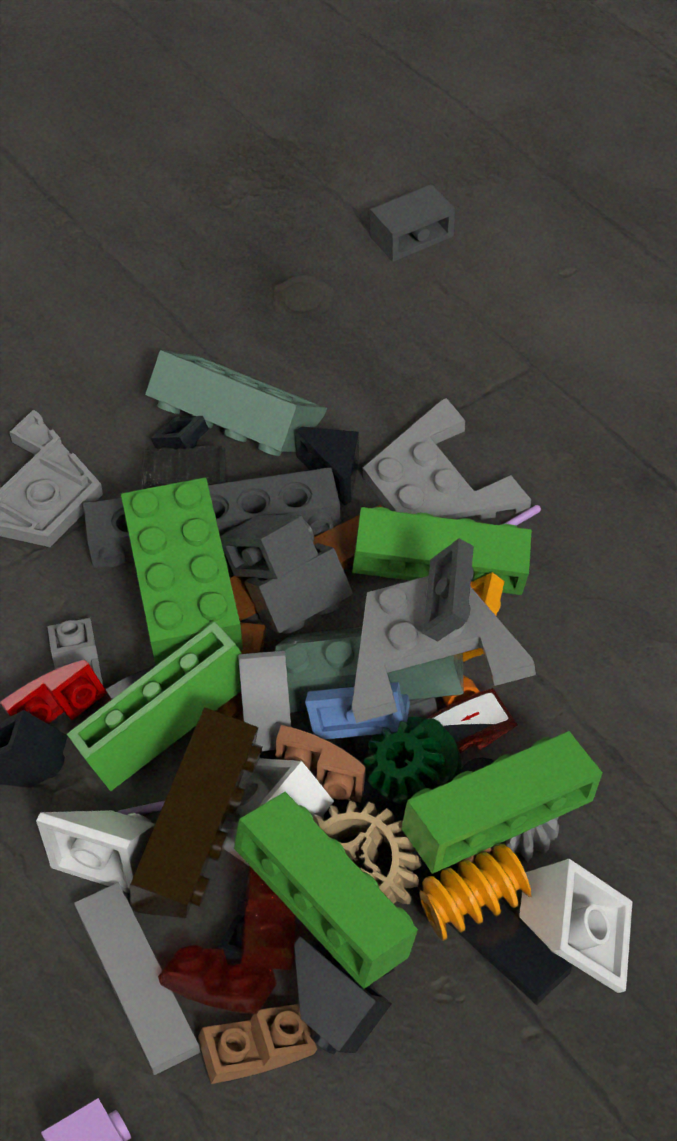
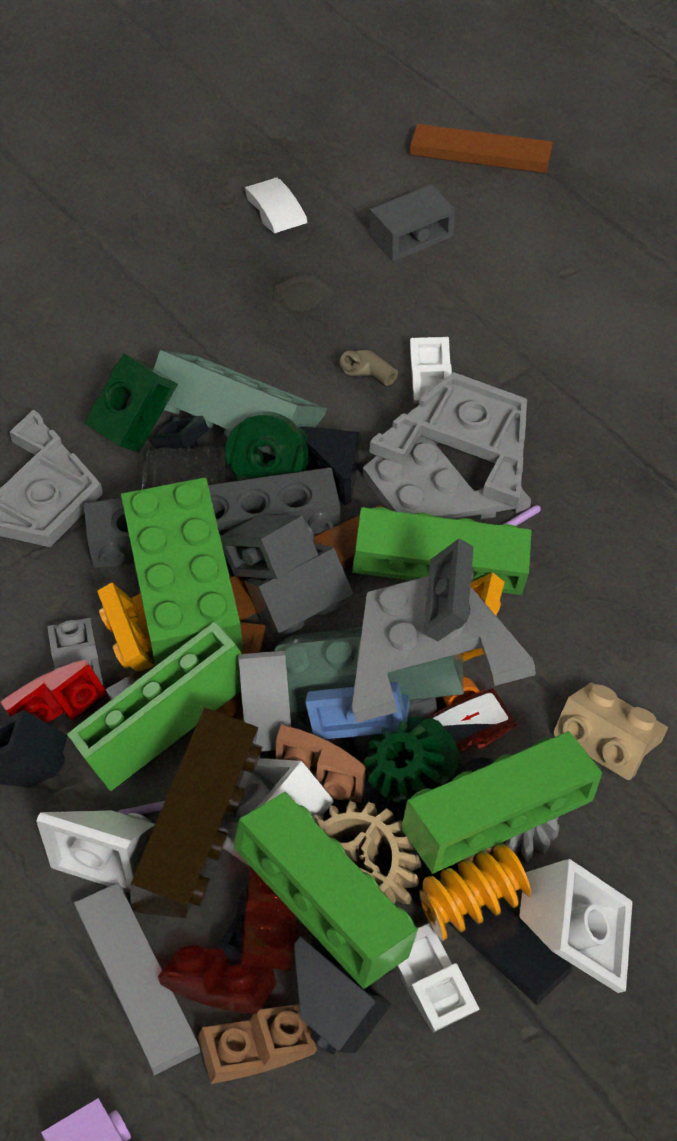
(128, 623): none -> light orange bracket
(149, 394): none -> dark green brick
(258, 431): none -> dark green plate
(276, 205): none -> white slope
(367, 364): none -> dark tan arm
(428, 364): none -> white slope
(435, 983): none -> white slope
(470, 419): none -> light grey wing
(481, 148): none -> dark orange tile
(610, 728): none -> tan bracket

